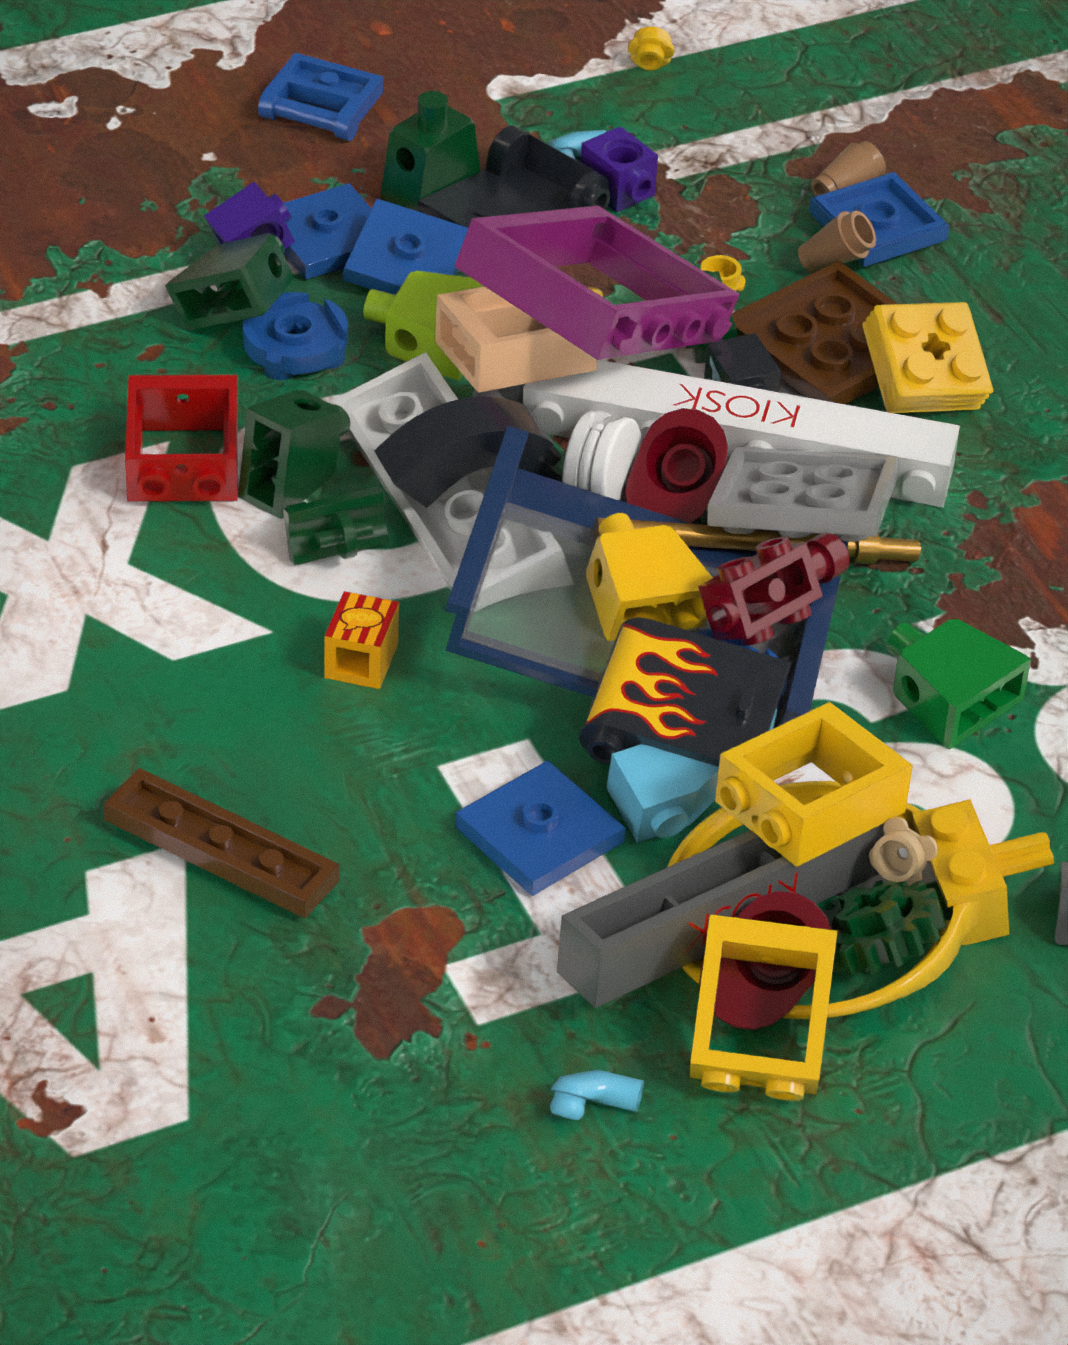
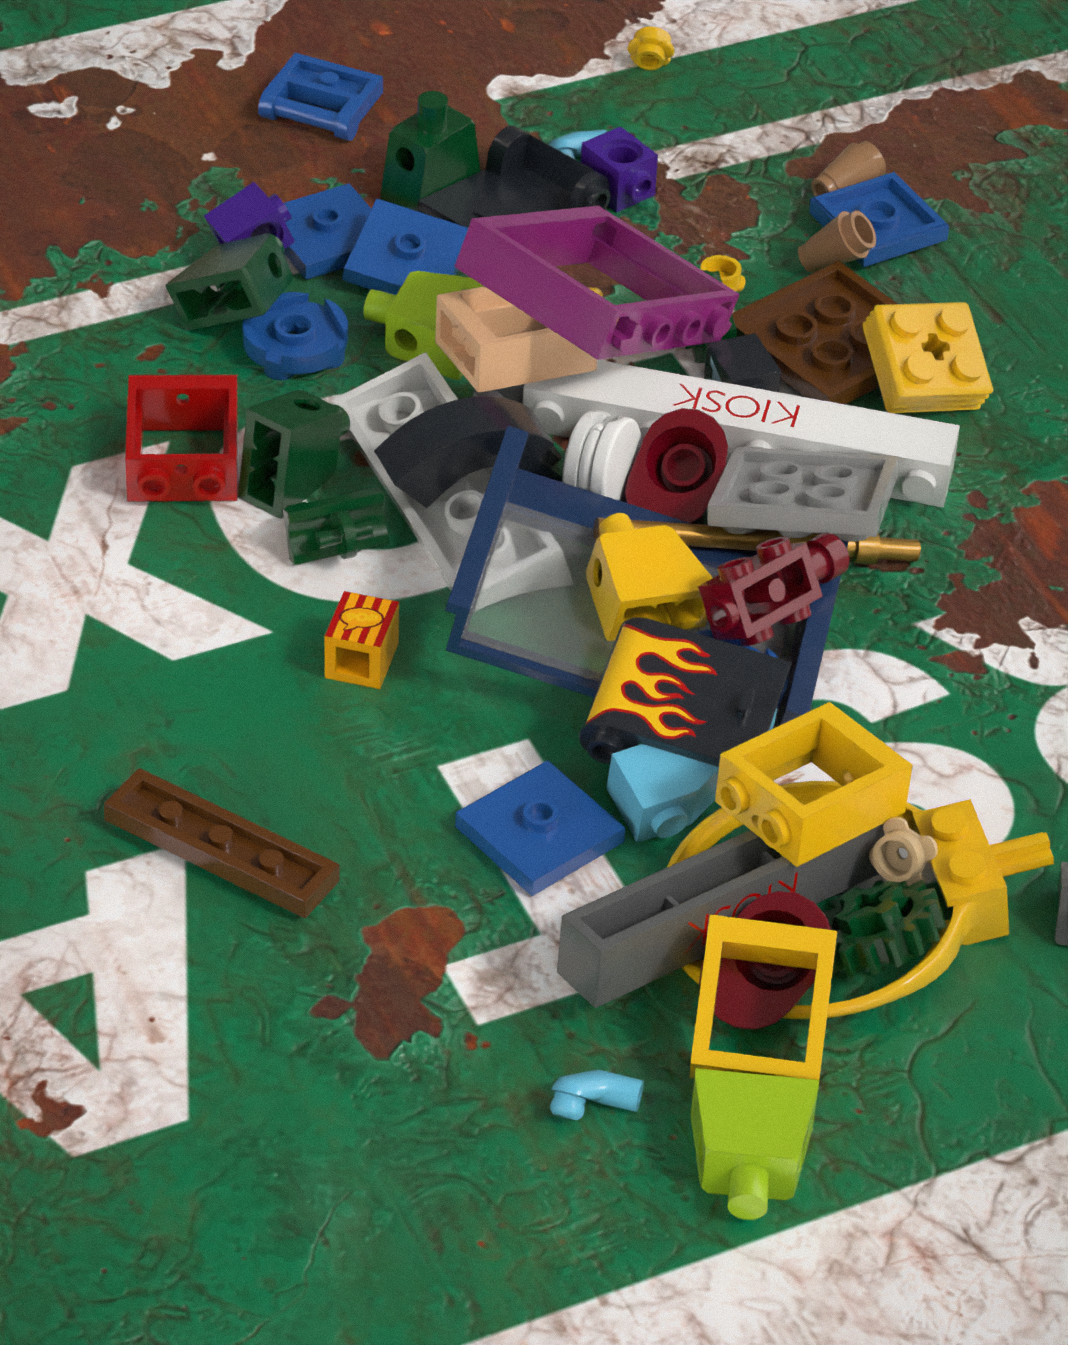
(751, 1136): none -> lime torso
(956, 678): green torso -> none

